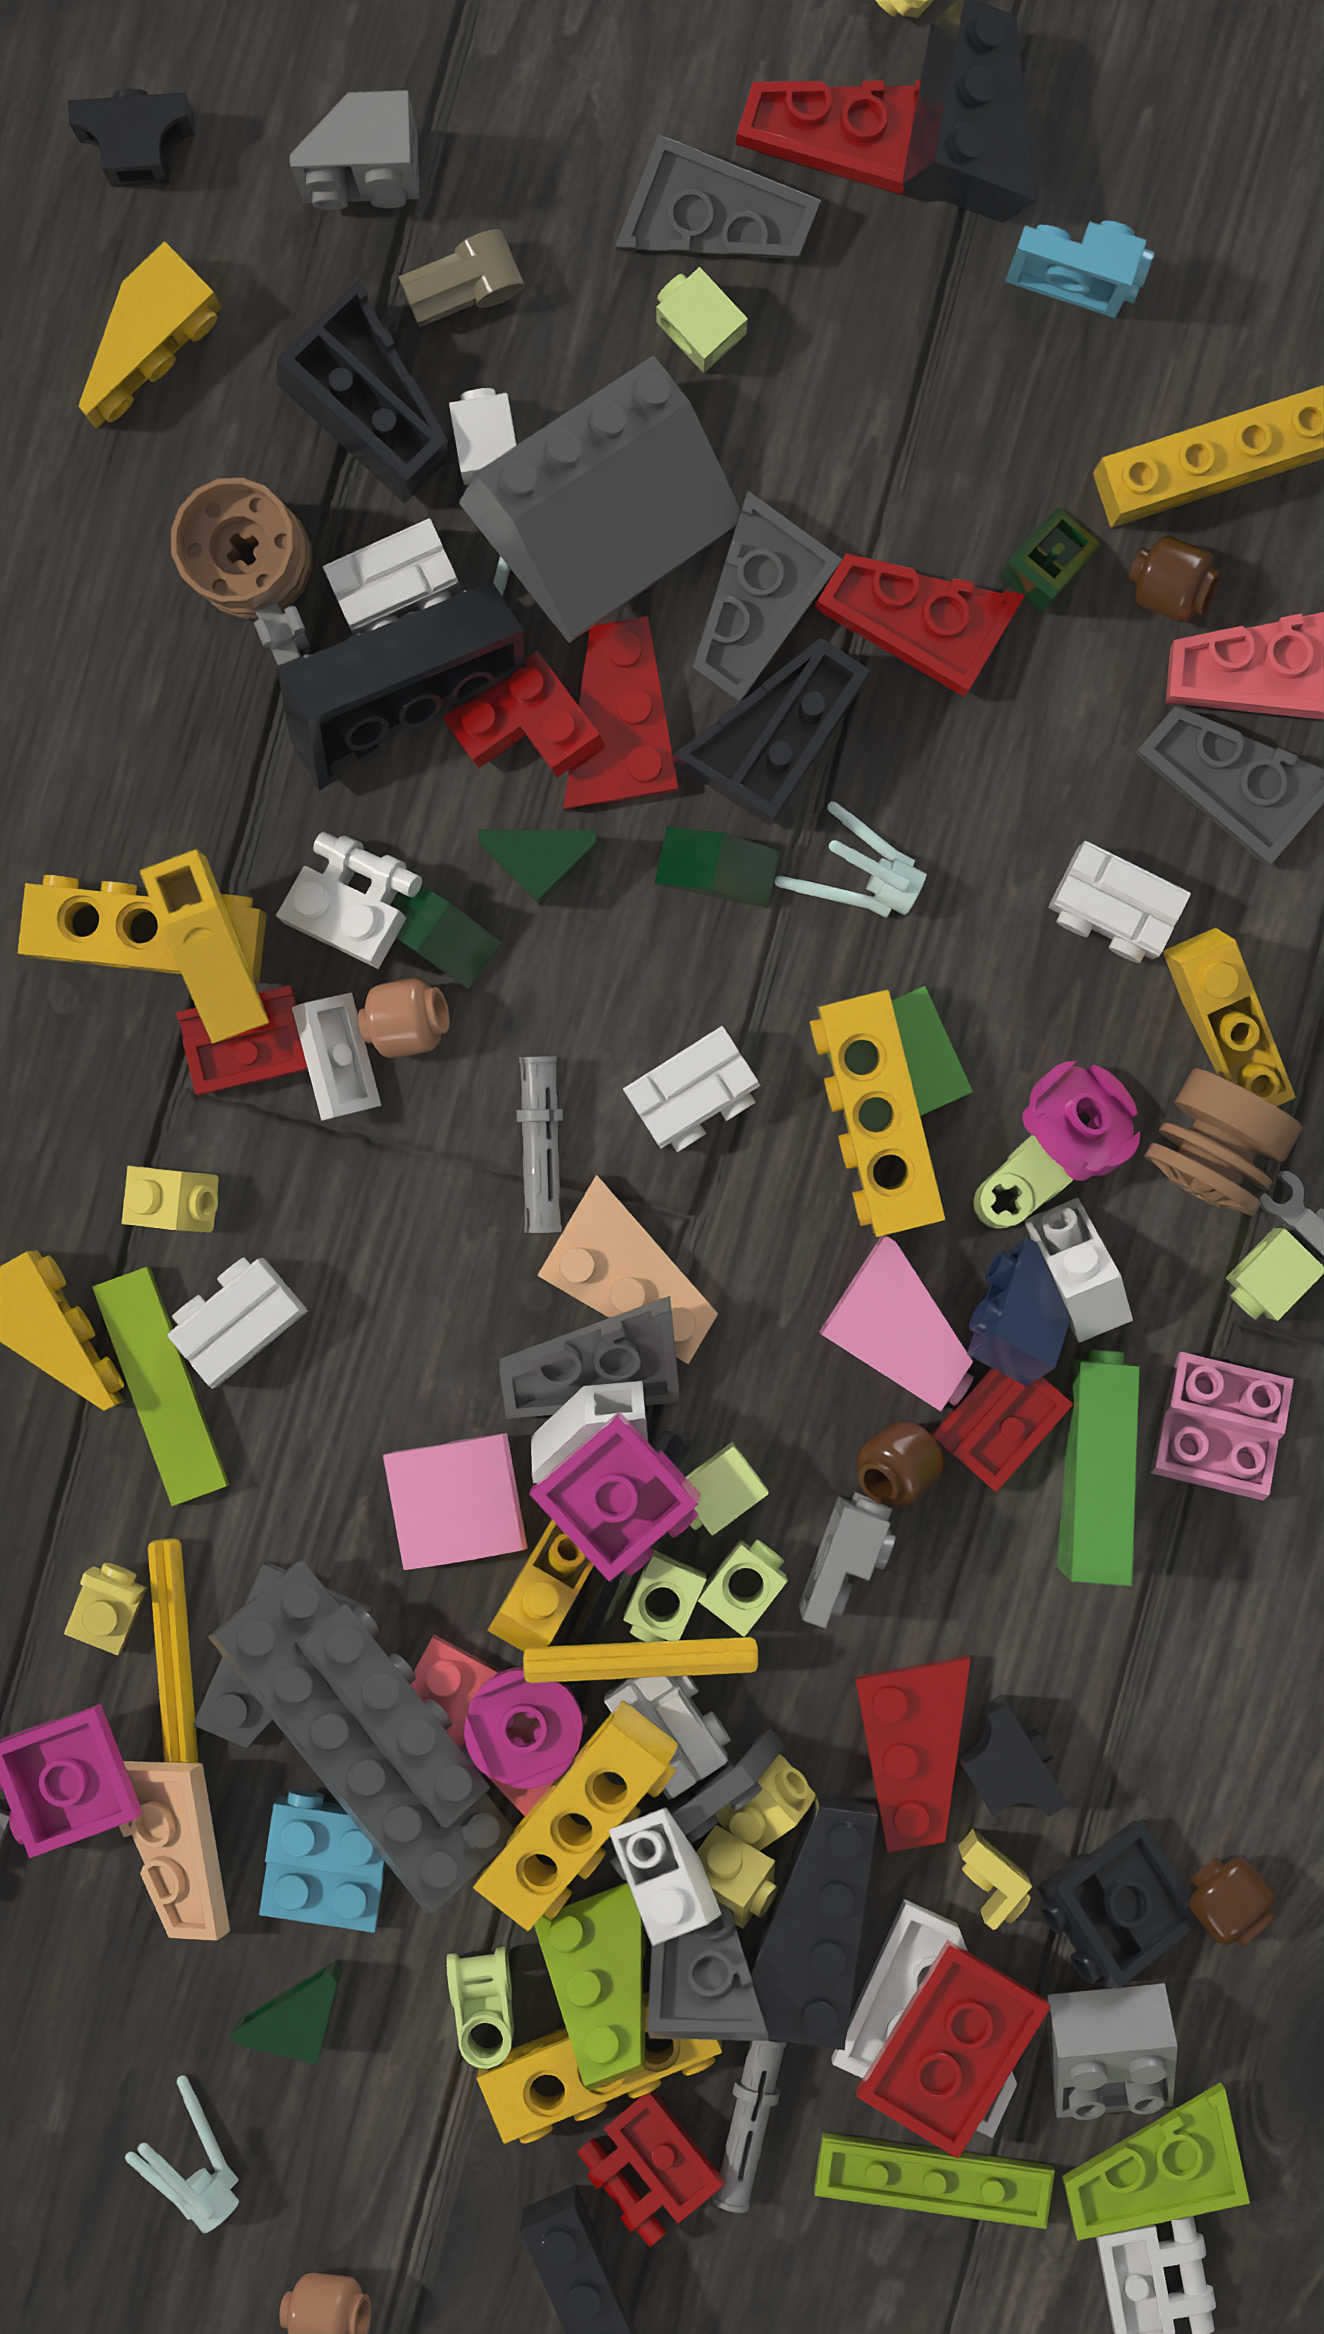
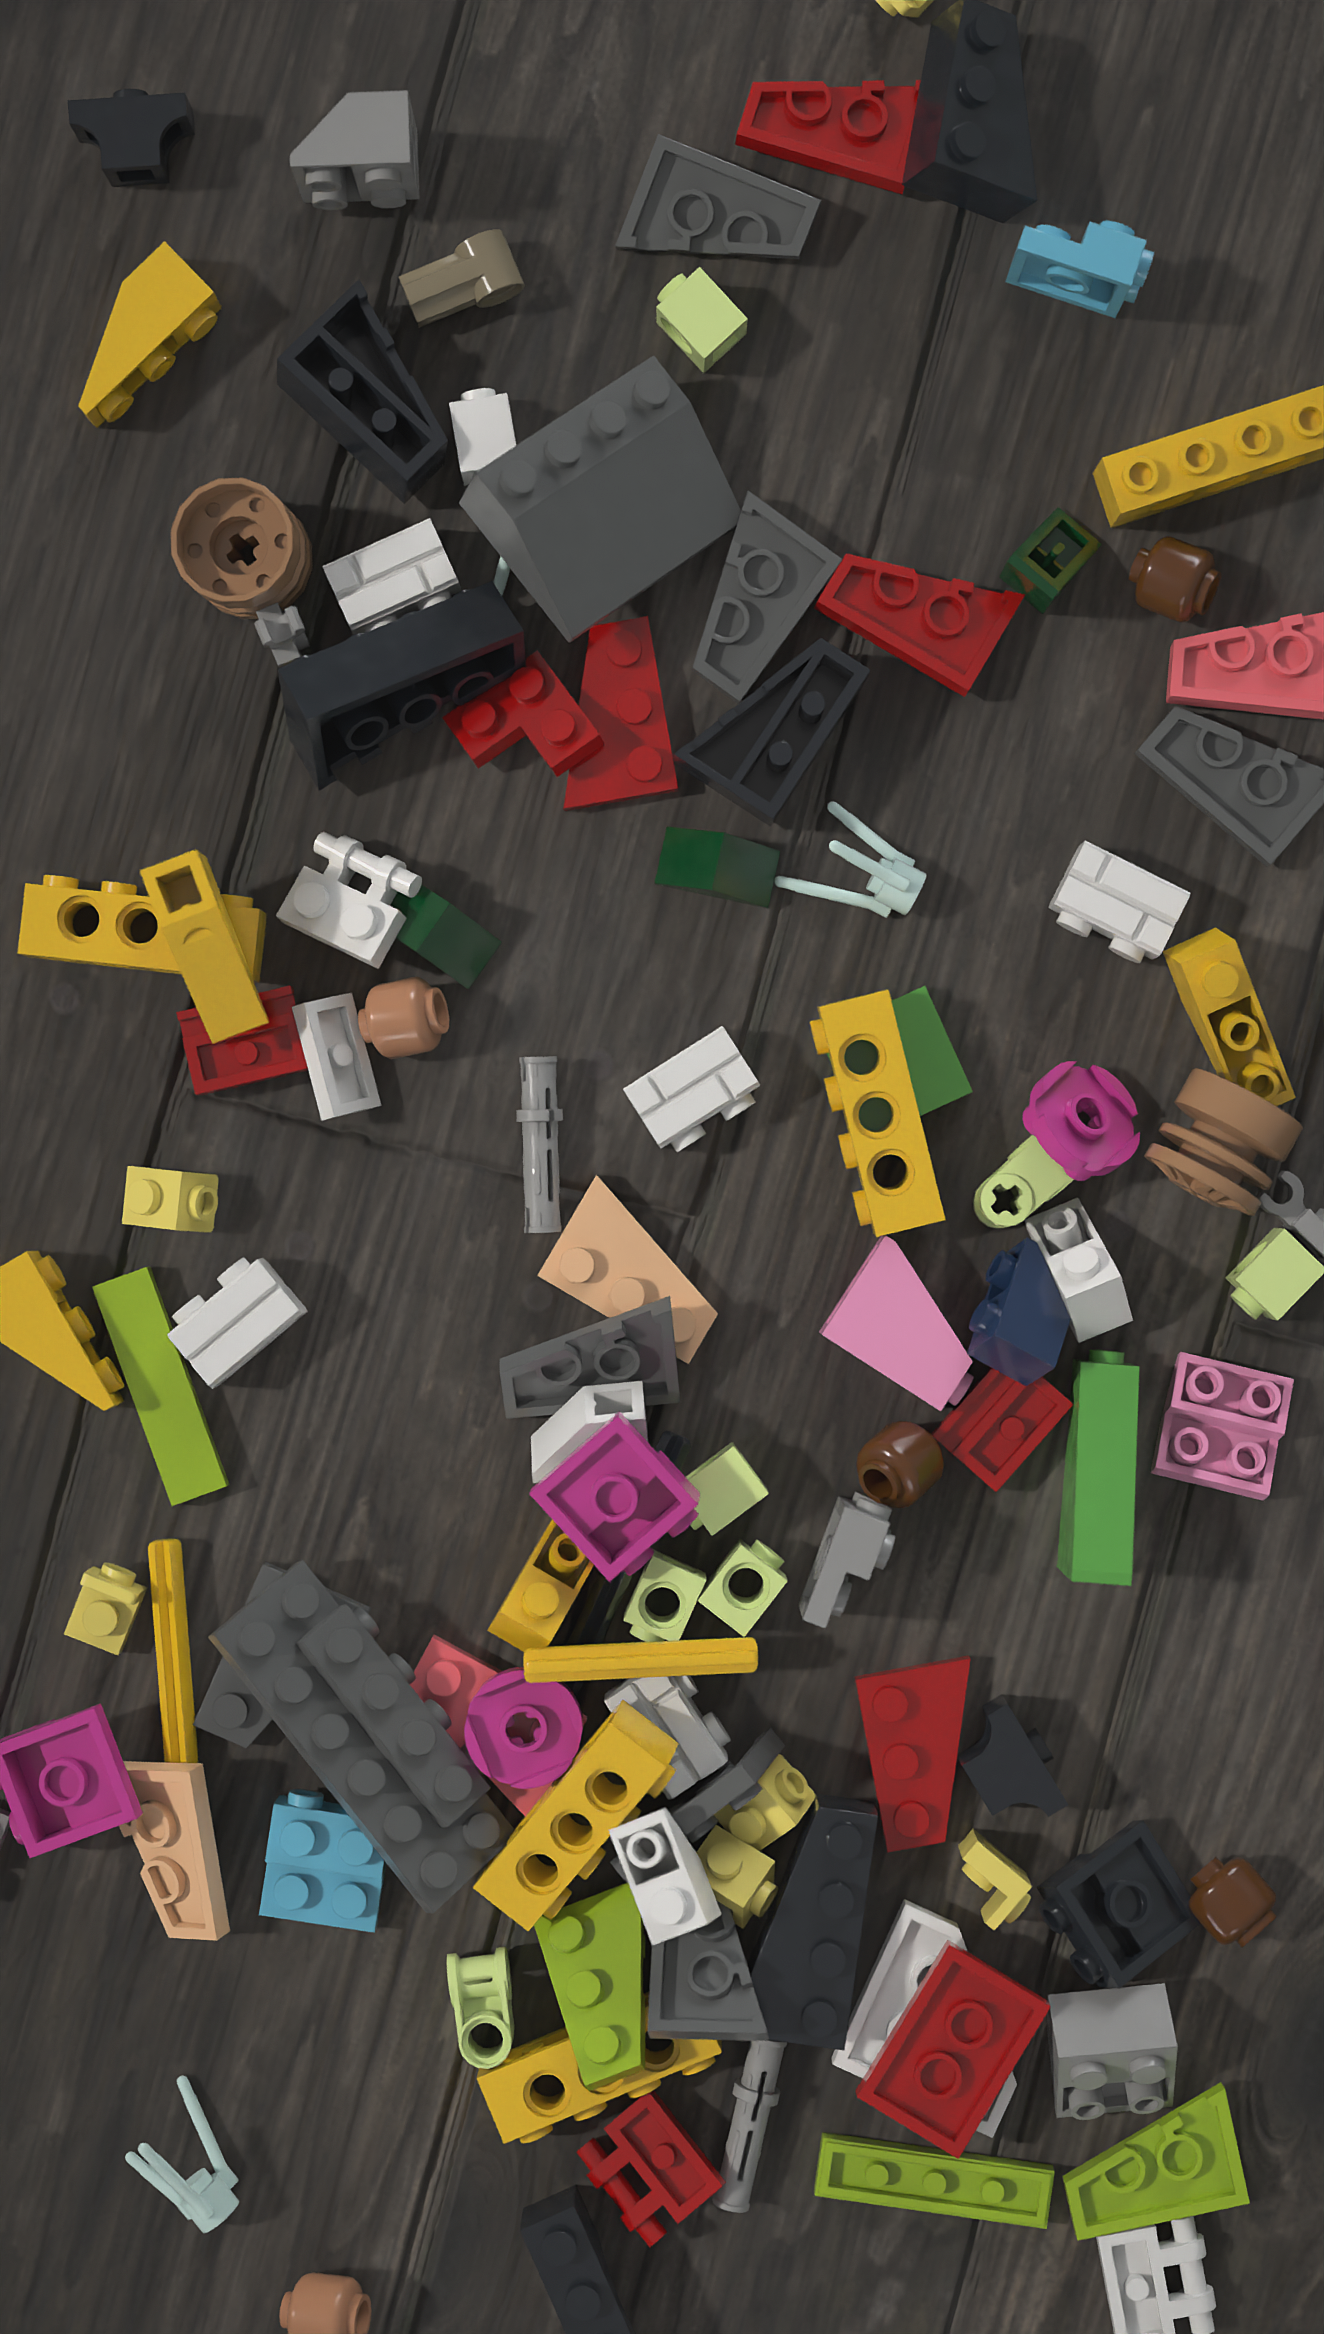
(295, 2020): dark green slope -> none
(455, 1501): bright pink slope -> none
(539, 858): dark green slope -> none

